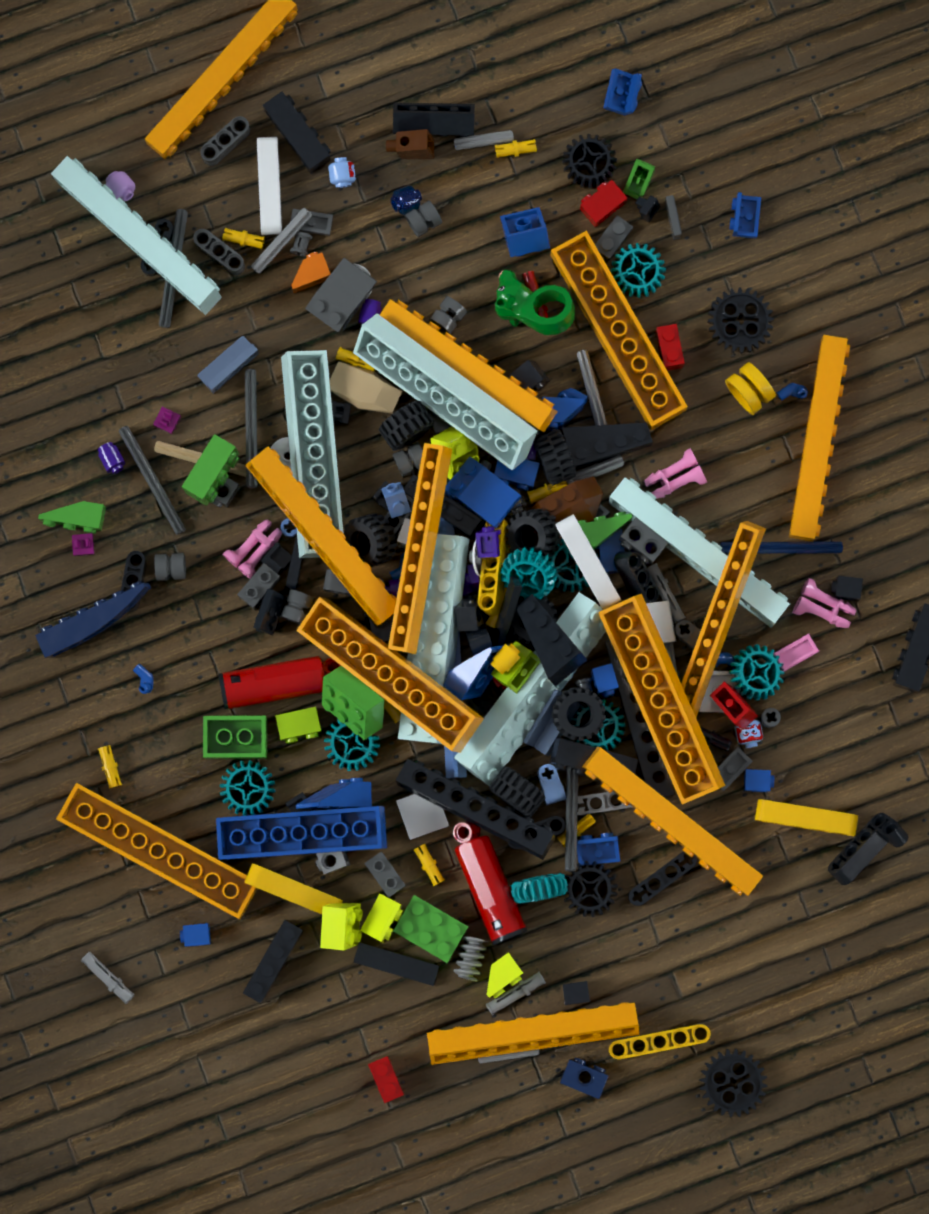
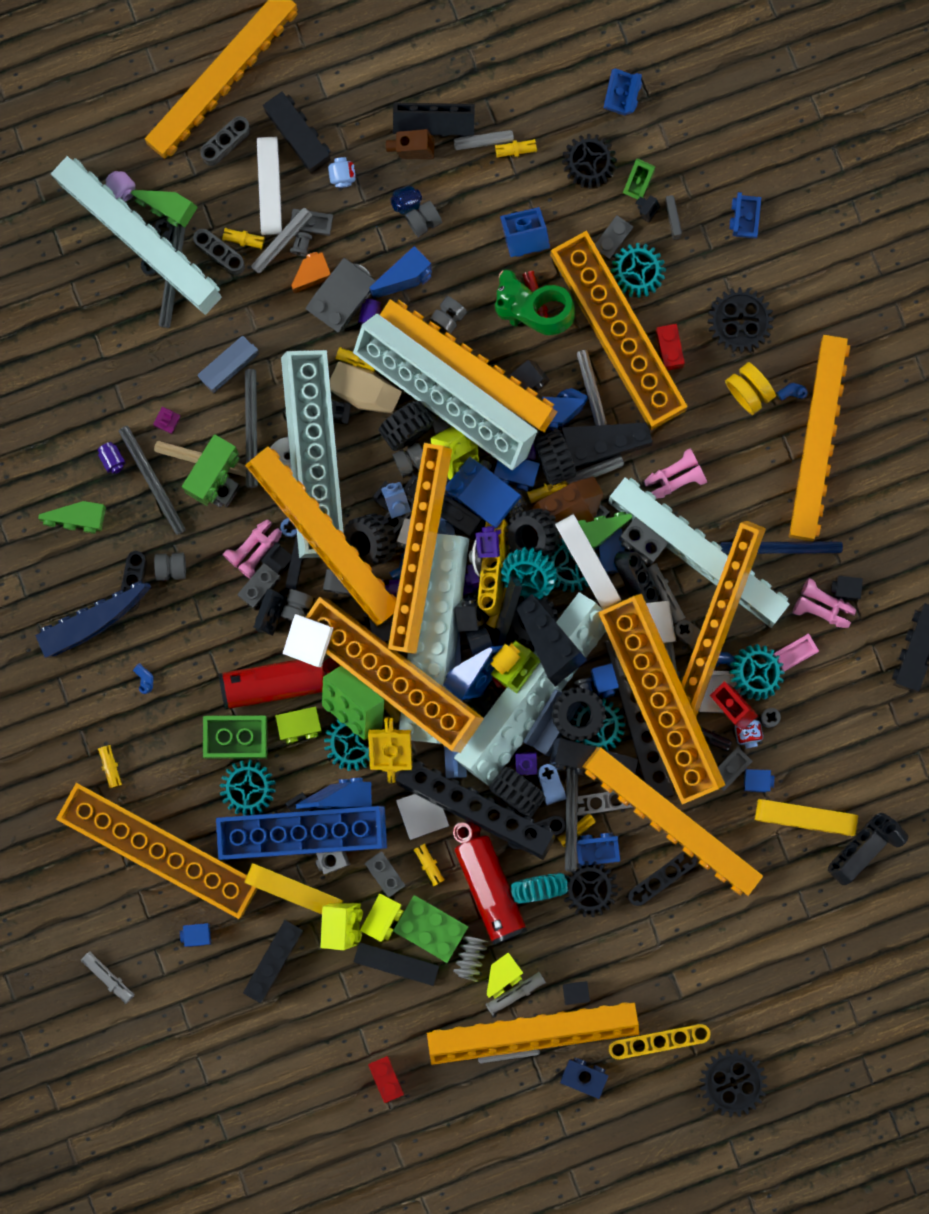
(83, 544): magenta tile -> none
(170, 204): none -> bright green slope
(308, 640): none -> white tile
(390, 750): none -> yellow plate
(403, 275): none -> blue slope
(526, 763): none -> dark purple bracket
(603, 203): red brick -> none

